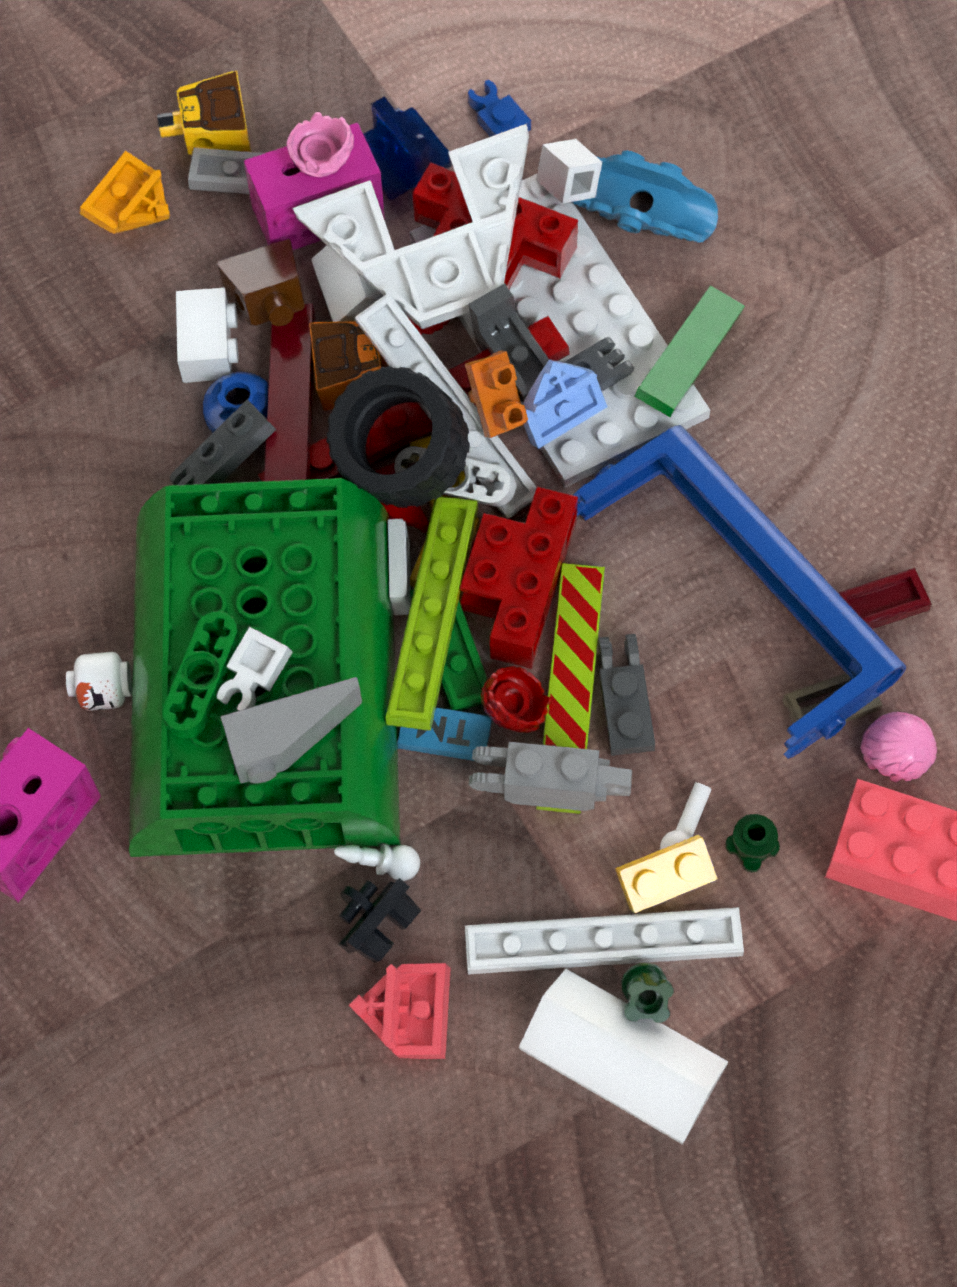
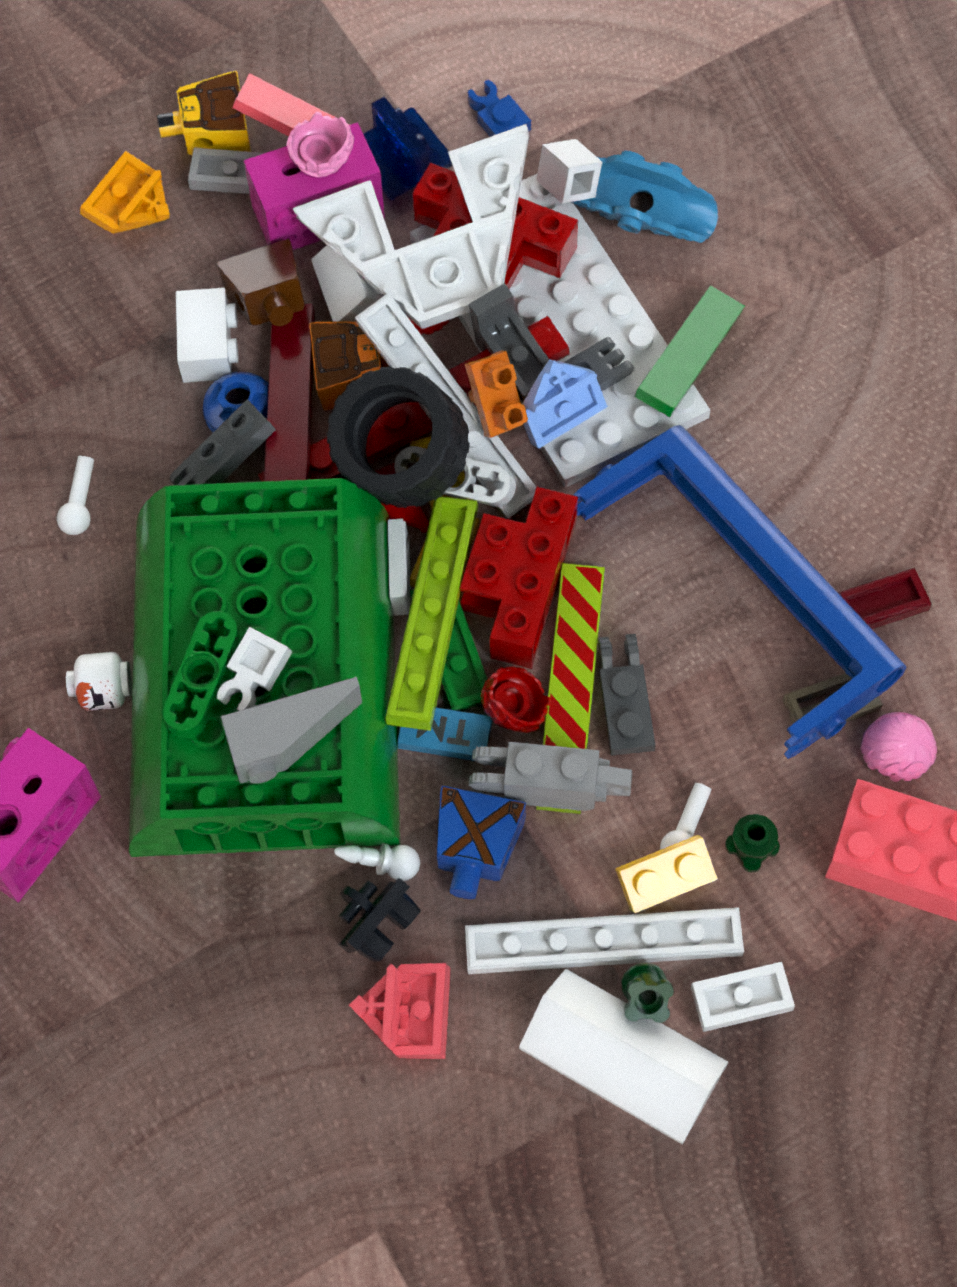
(74, 516): none -> white bar
(273, 106): none -> coral tile
(476, 837): none -> blue torso
(742, 996): none -> white plate

